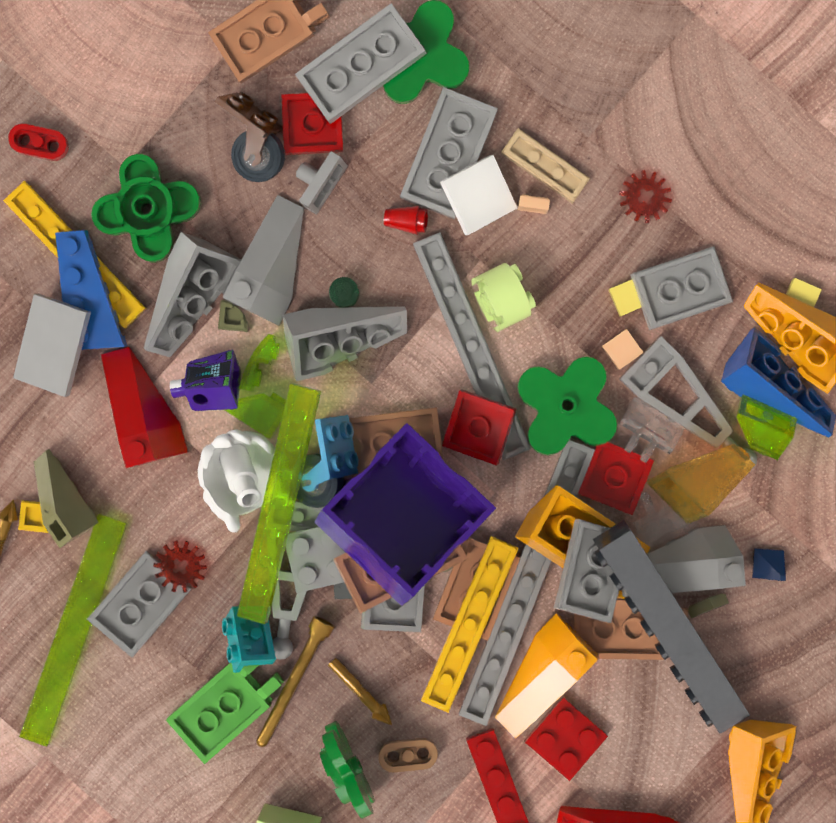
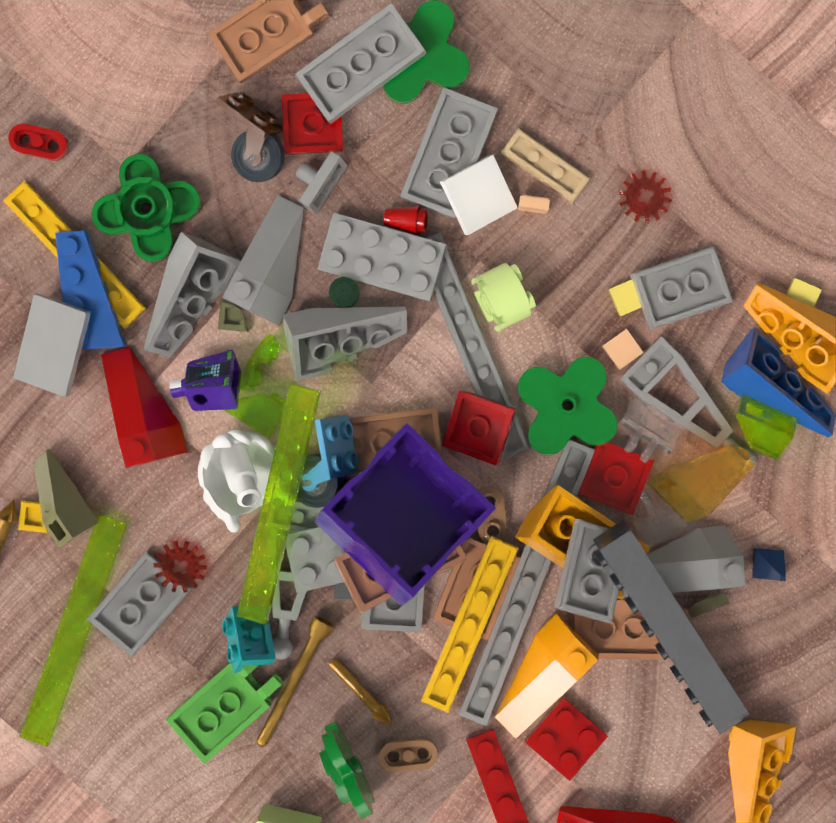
(382, 257): none -> light grey plate
(497, 517): none -> medium nougat plate

